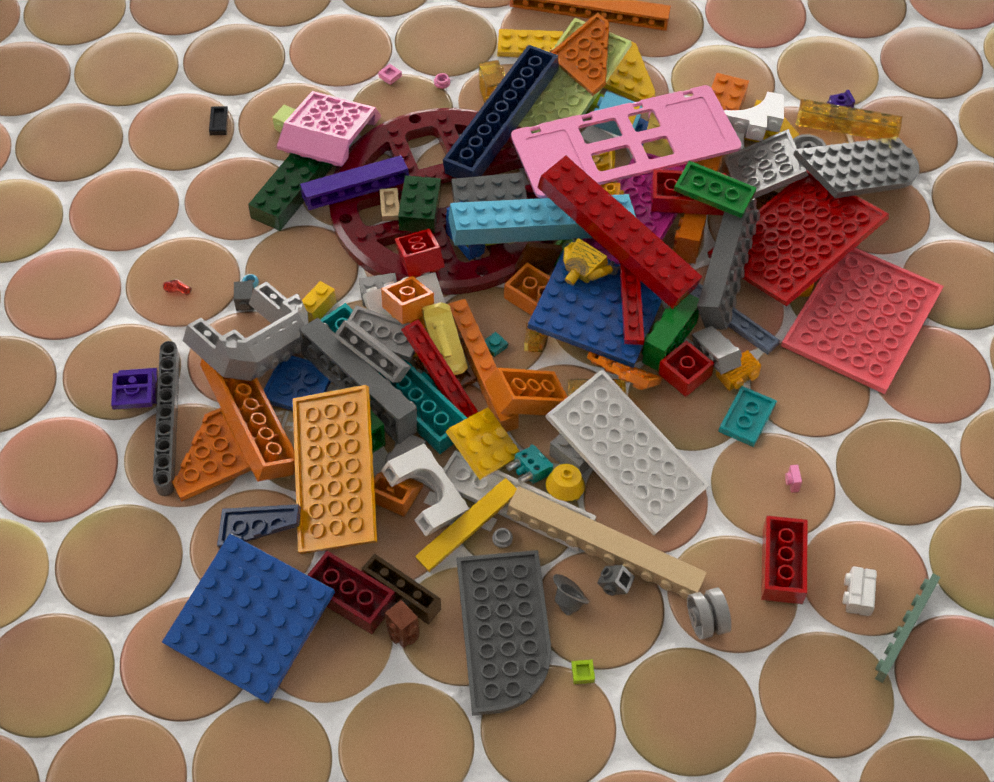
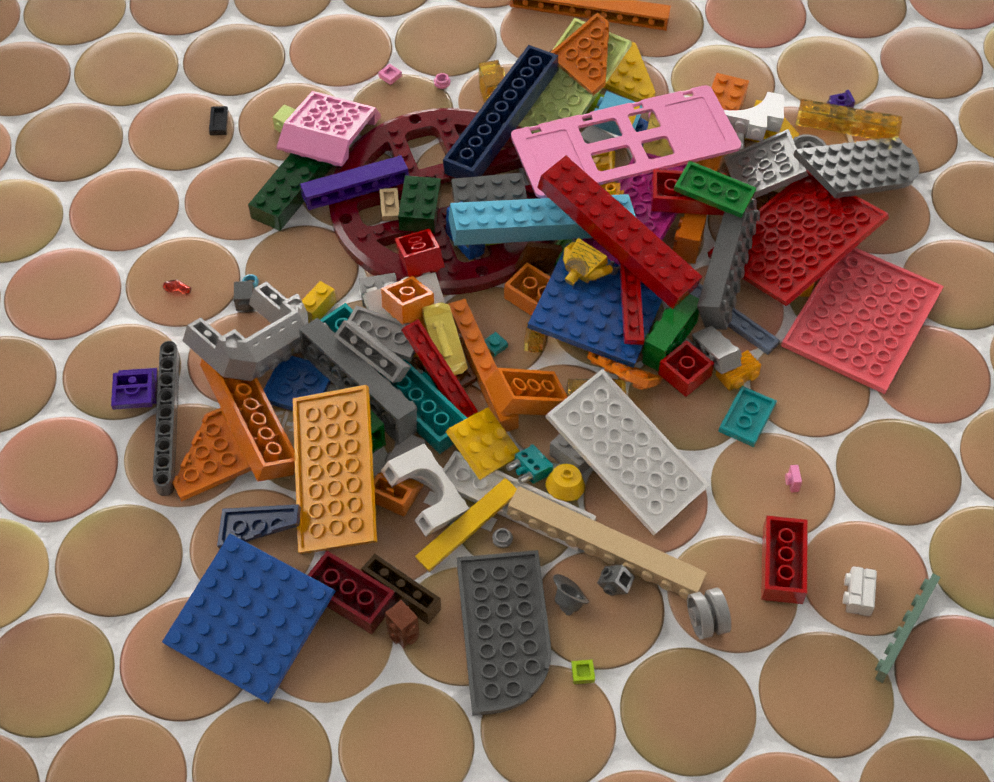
(513, 42): yellow plate -> none

